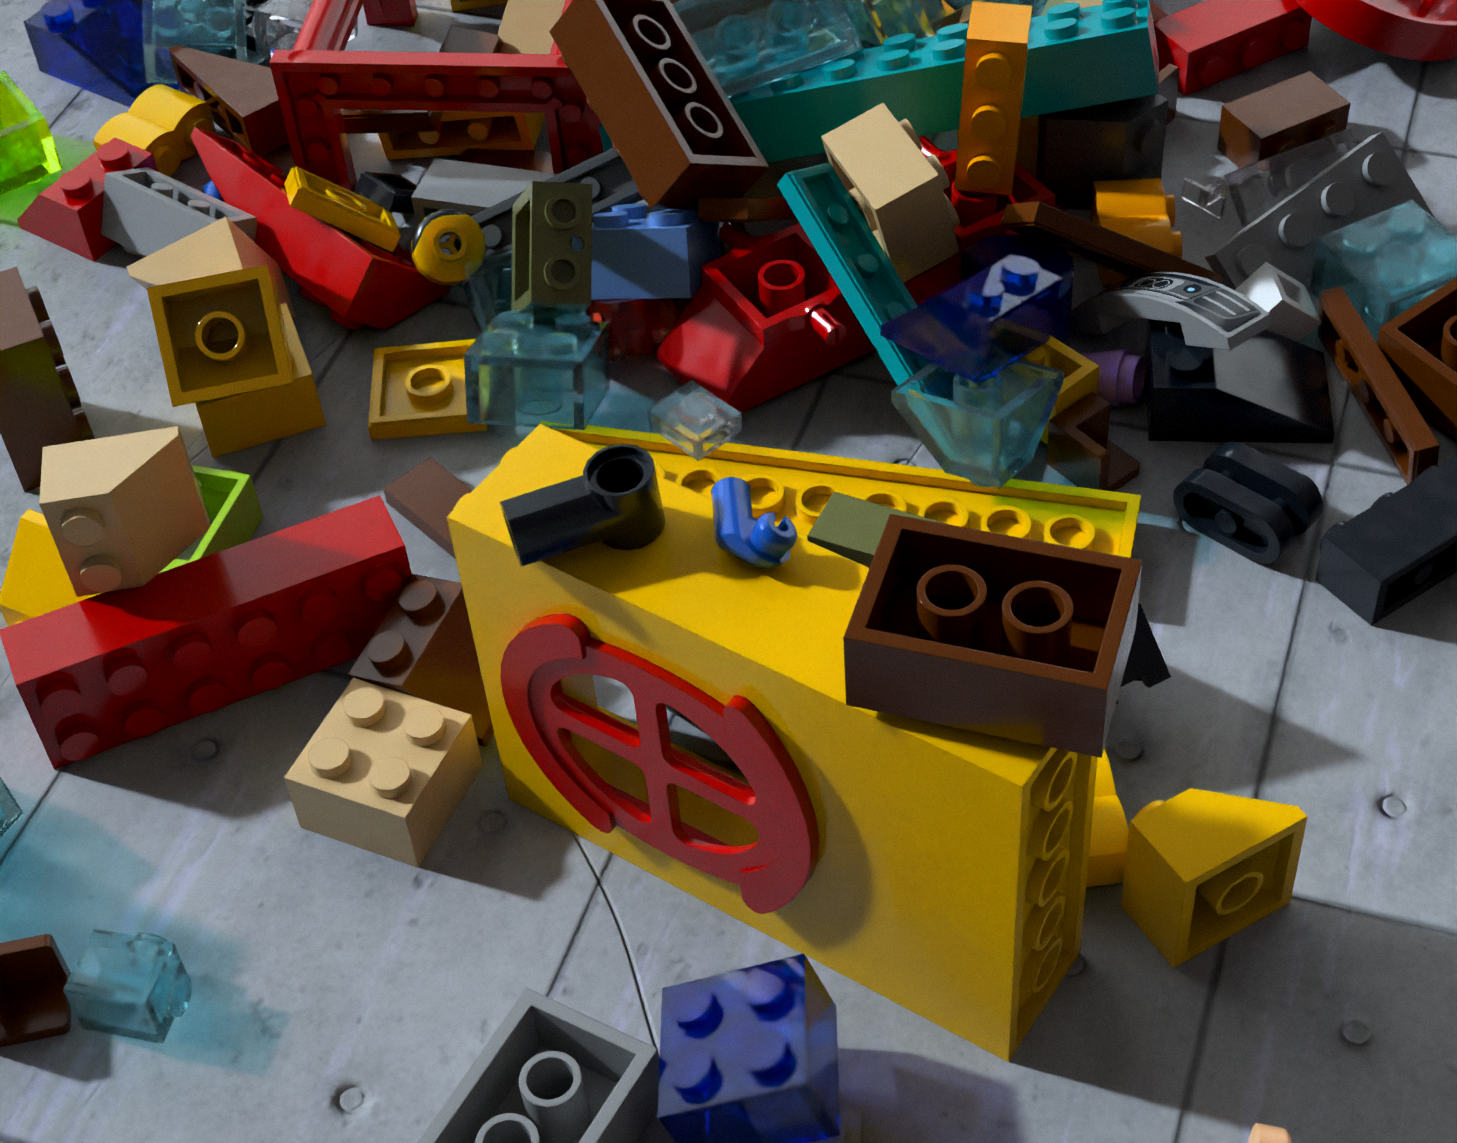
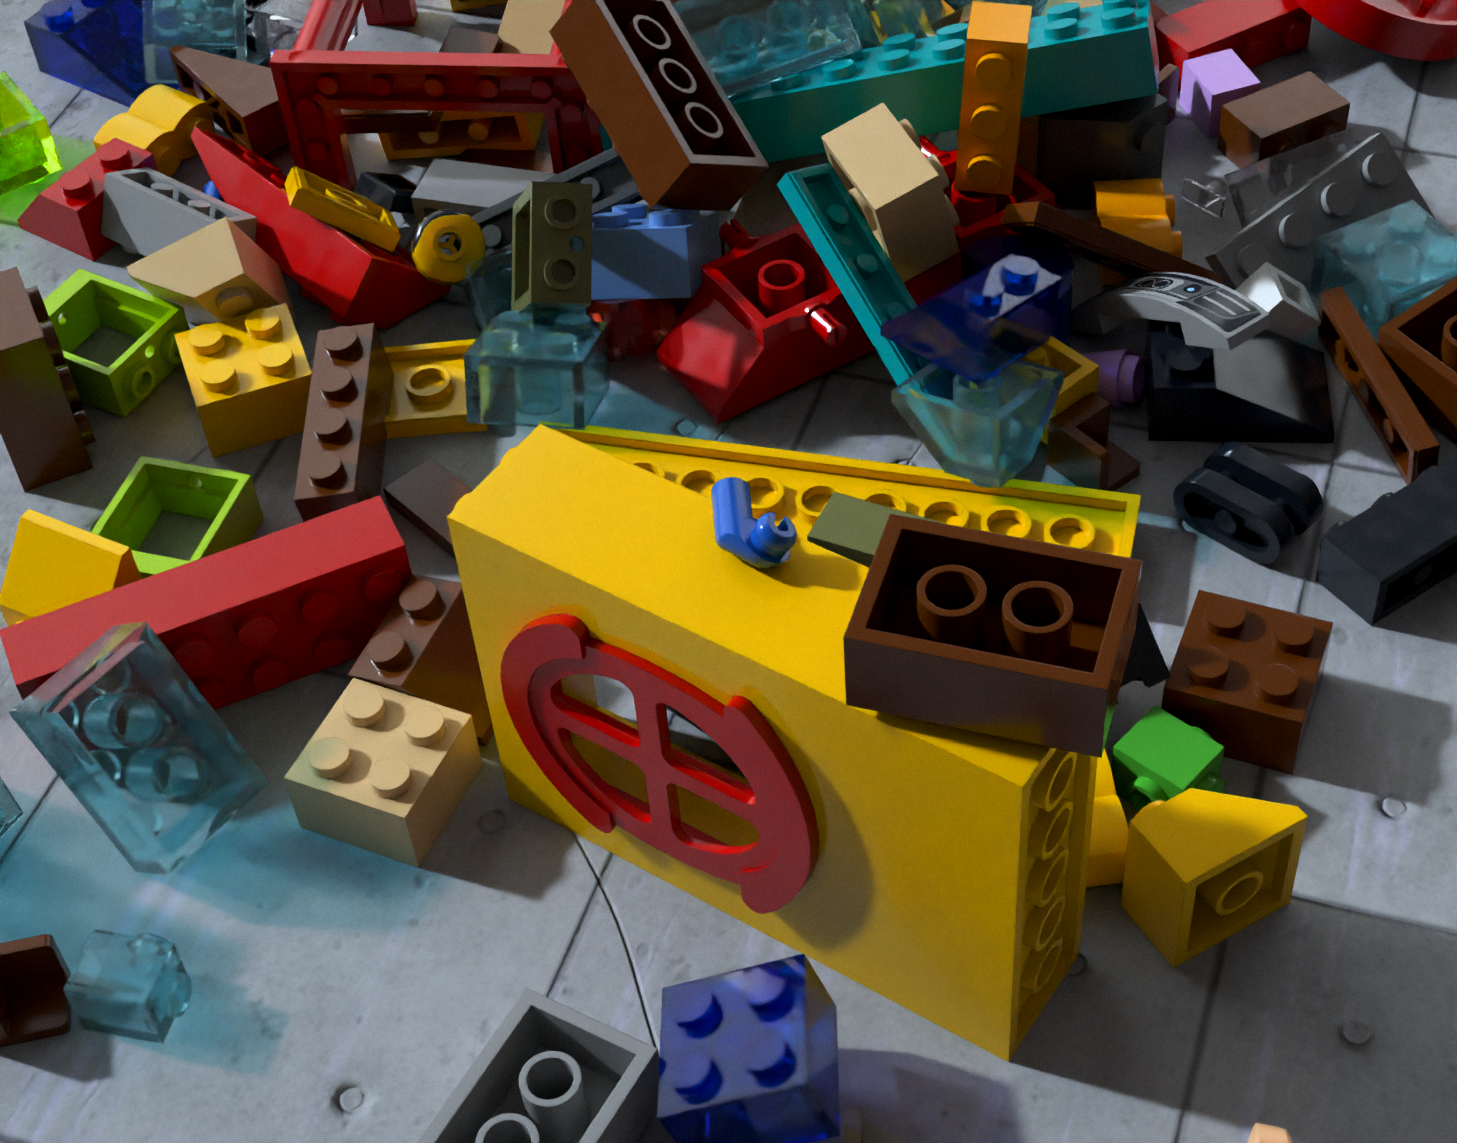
(95, 301): none -> lime window
(120, 507): tan slope -> none
(140, 748): none -> clear light blue brick
(221, 335): yellow slope -> none
(344, 421): none -> reddish brown brick
(609, 503): black piece -> none
(694, 420): clear bracket -> none
(745, 209): reddish brown tile -> none
(1165, 759): none -> bright green brick
(1212, 82): none -> lavender brick
(1248, 677): none -> reddish brown brick

